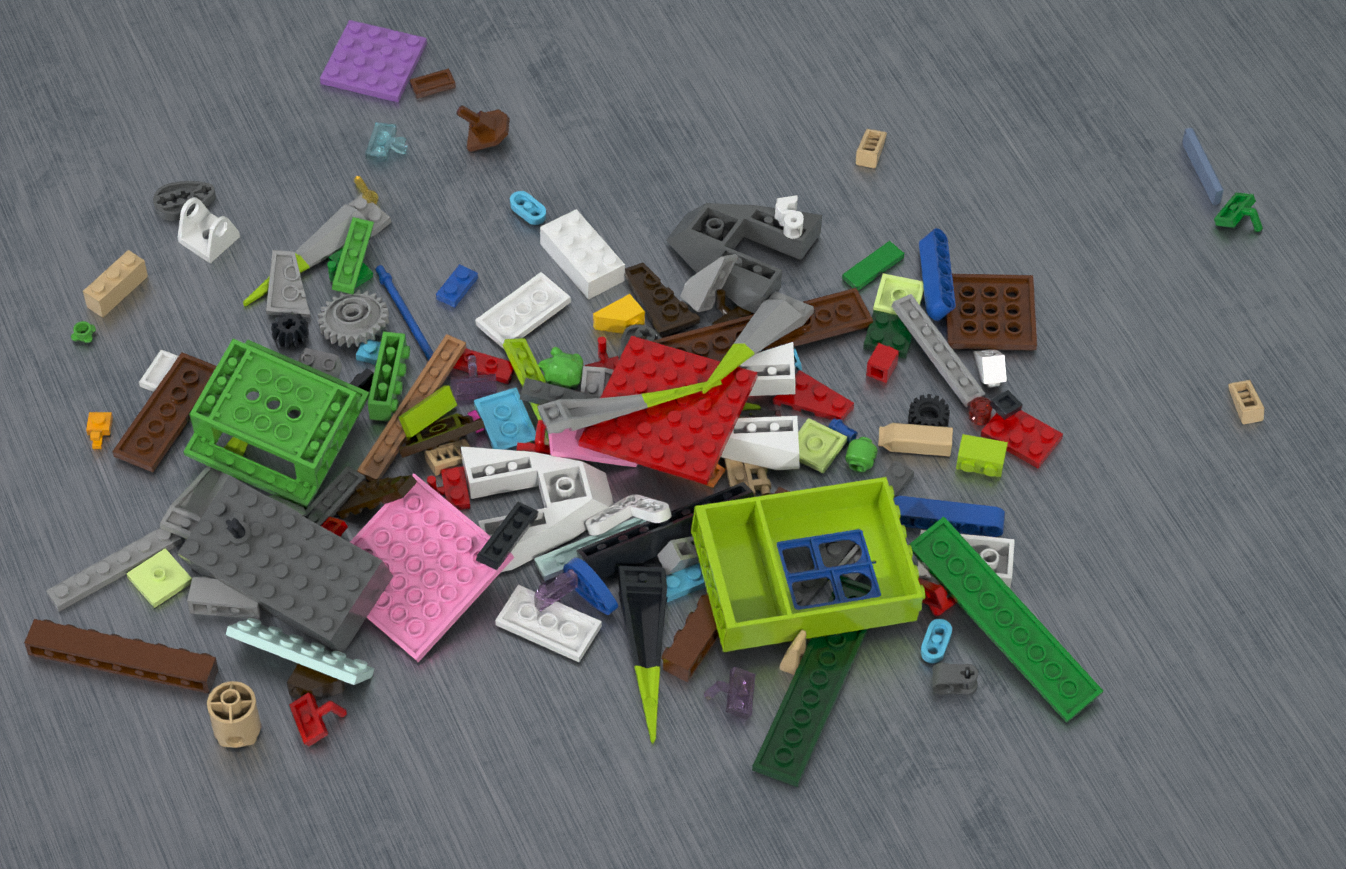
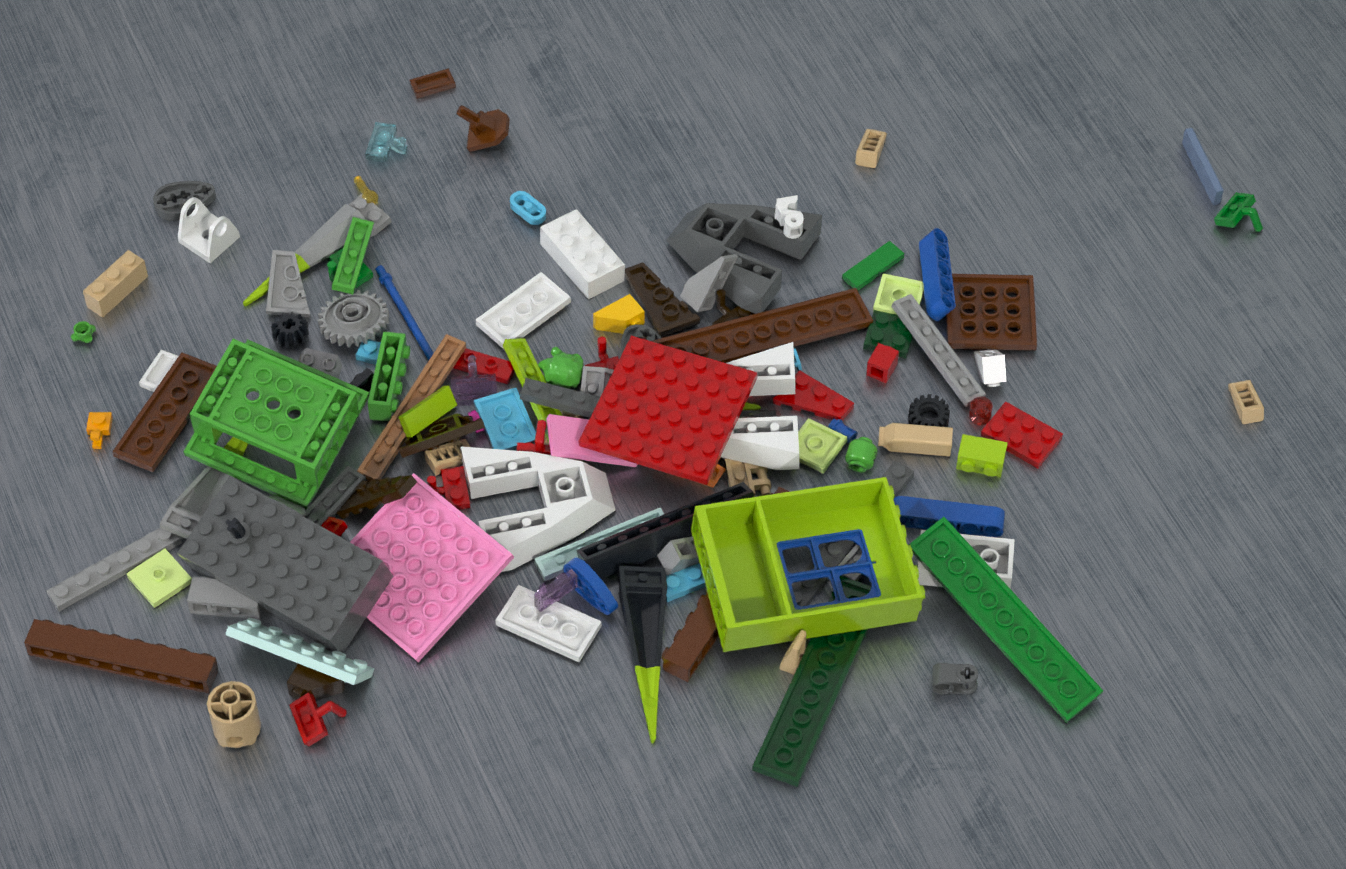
(373, 61): medium lavender plate -> none
(457, 286): blue plate -> none
(507, 536): black tile -> none
(586, 412): light grey plate -> none
(632, 505): white beam -> none
(739, 690): clear purple plate -> none
(769, 323): light grey plate -> none
(935, 642): medium azure plate -> none
(936, 597): red plate -> none
(1006, 404): black plate -> none

